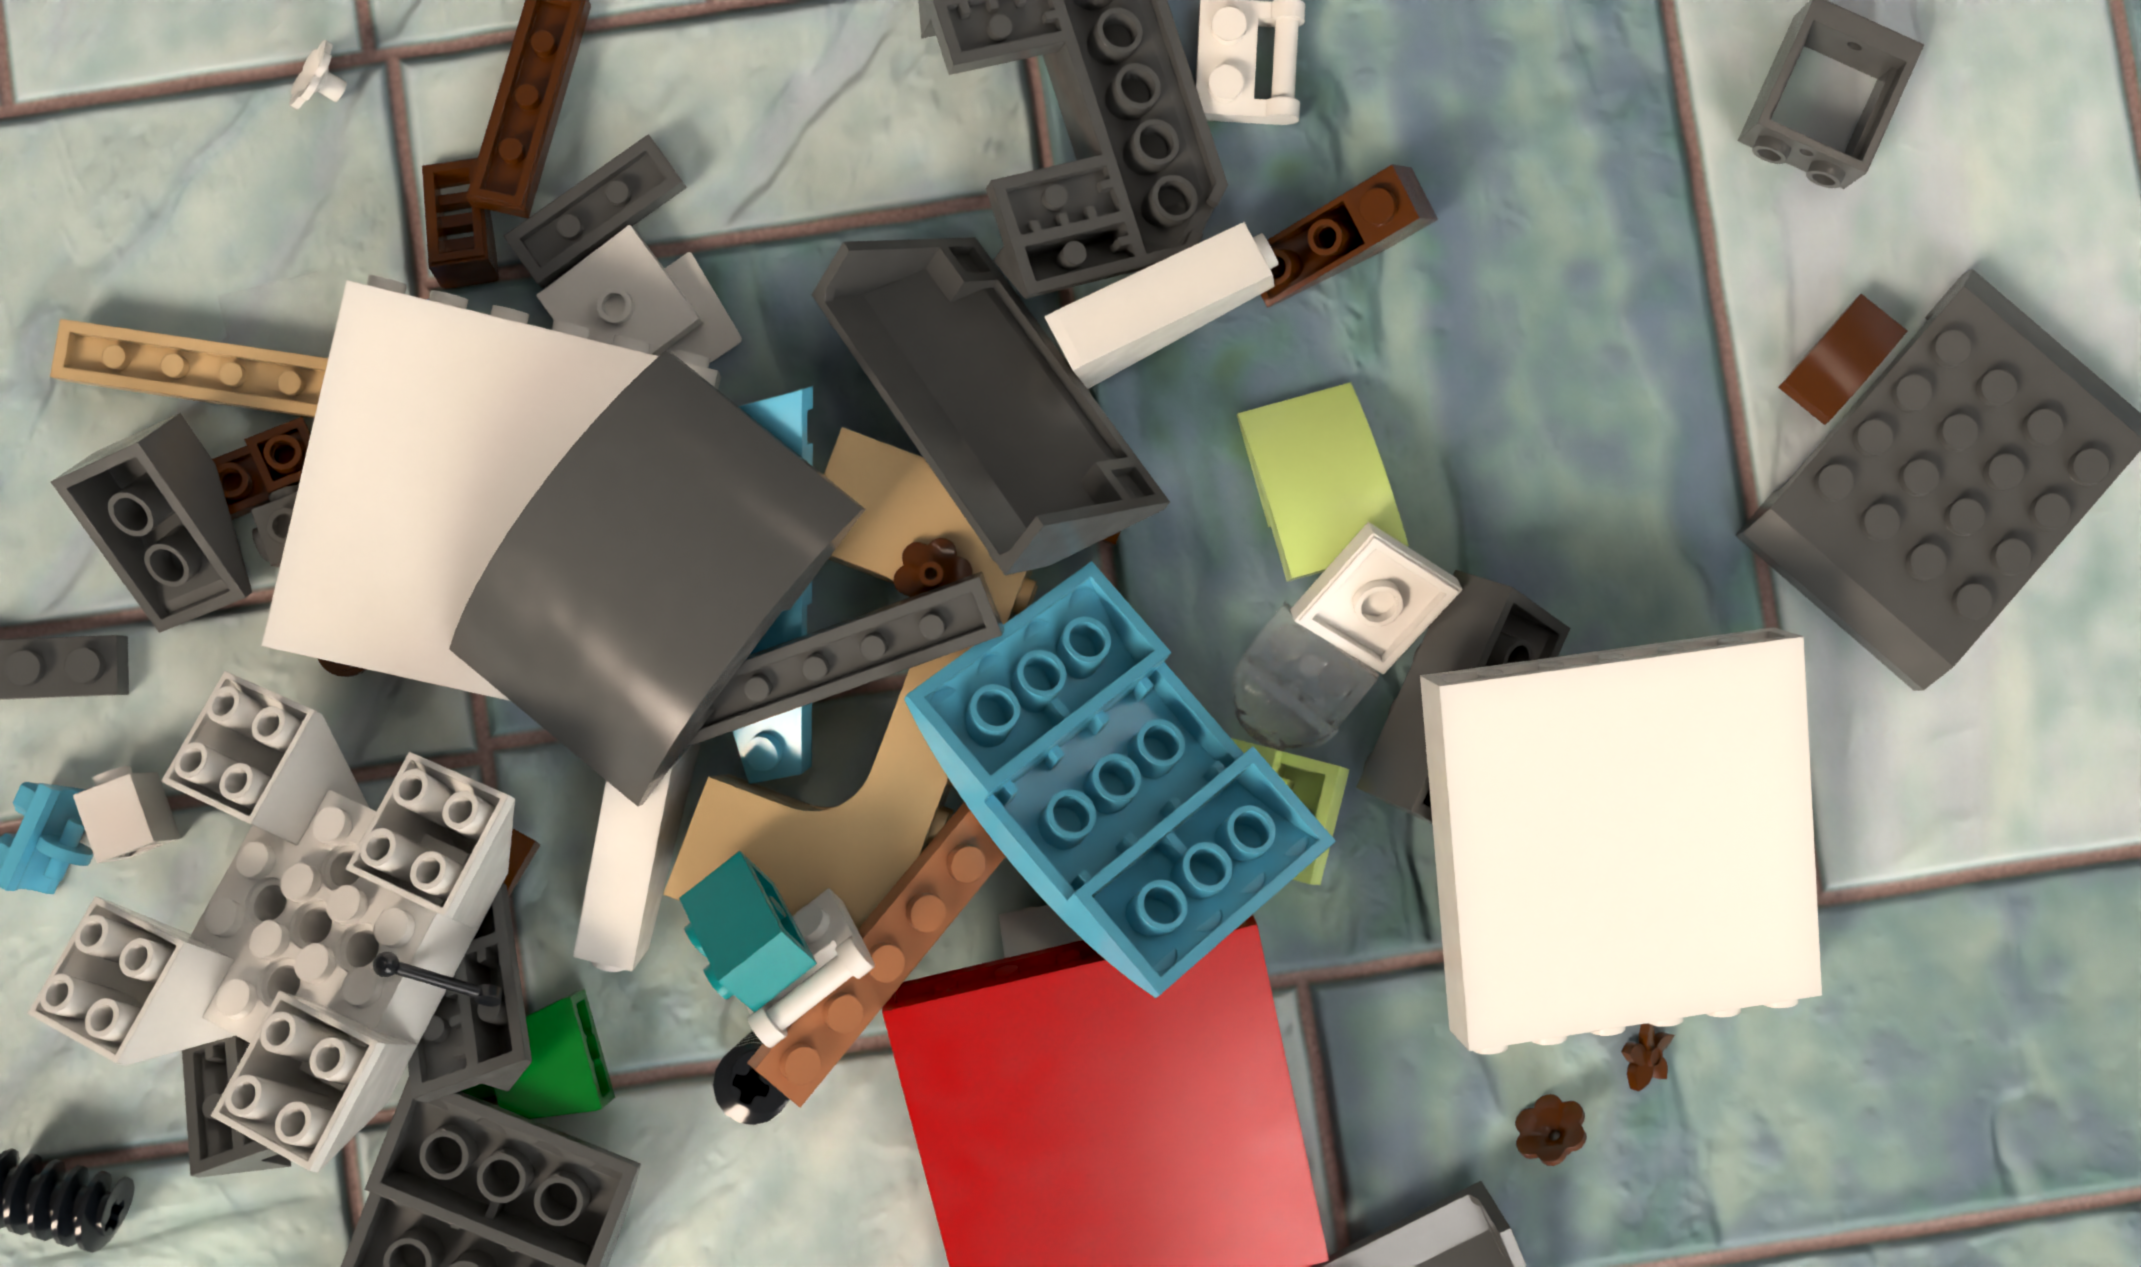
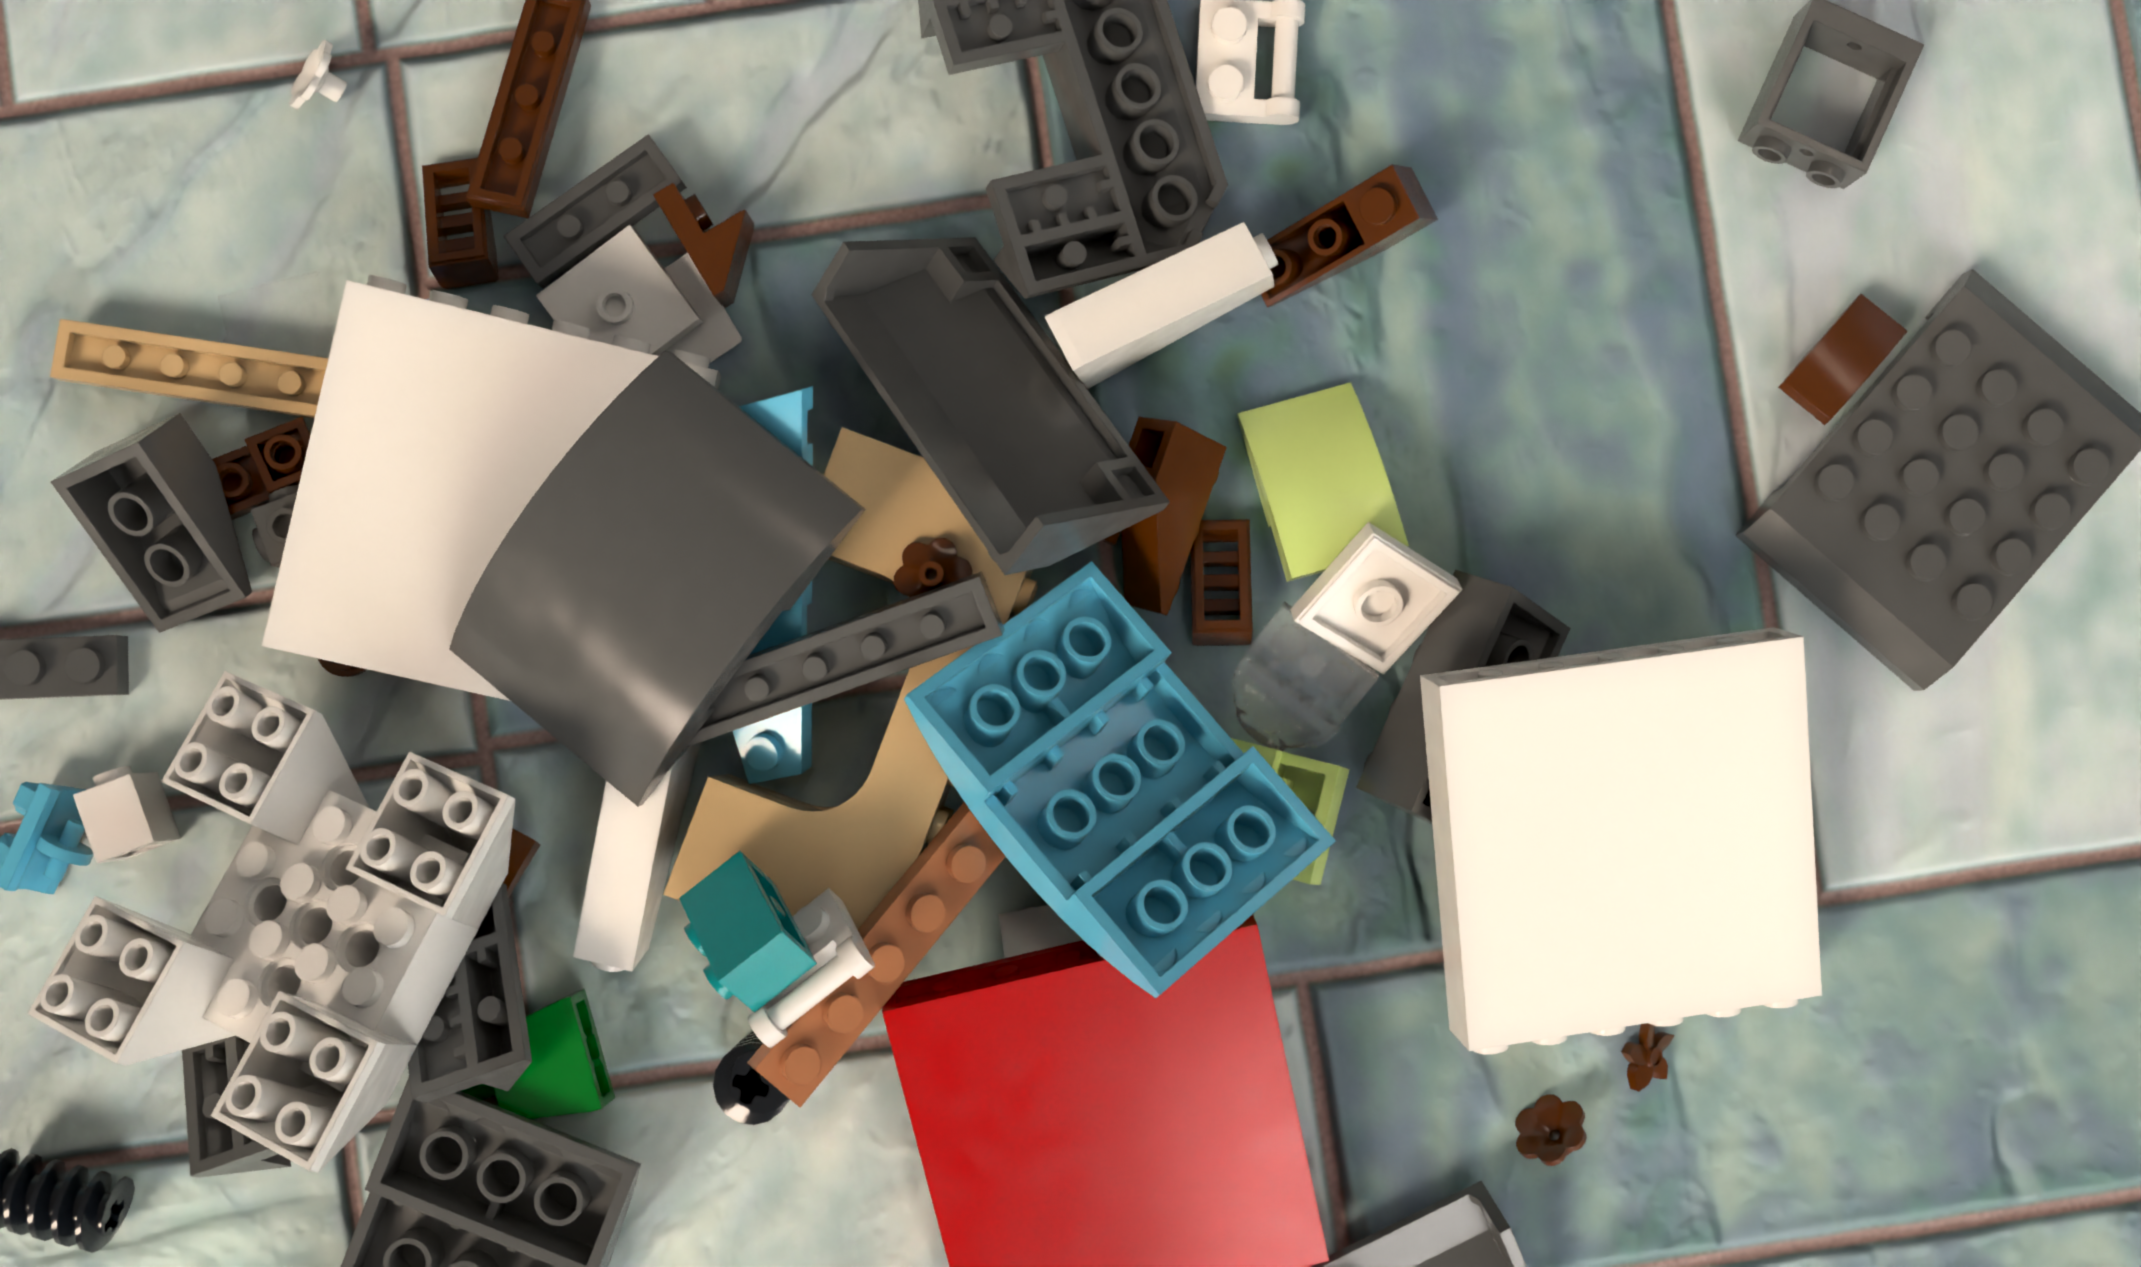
(388, 964): black hinge -> none
(717, 252): none -> reddish brown slope
(1158, 547): none -> reddish brown slope
(1222, 631): none -> reddish brown slope

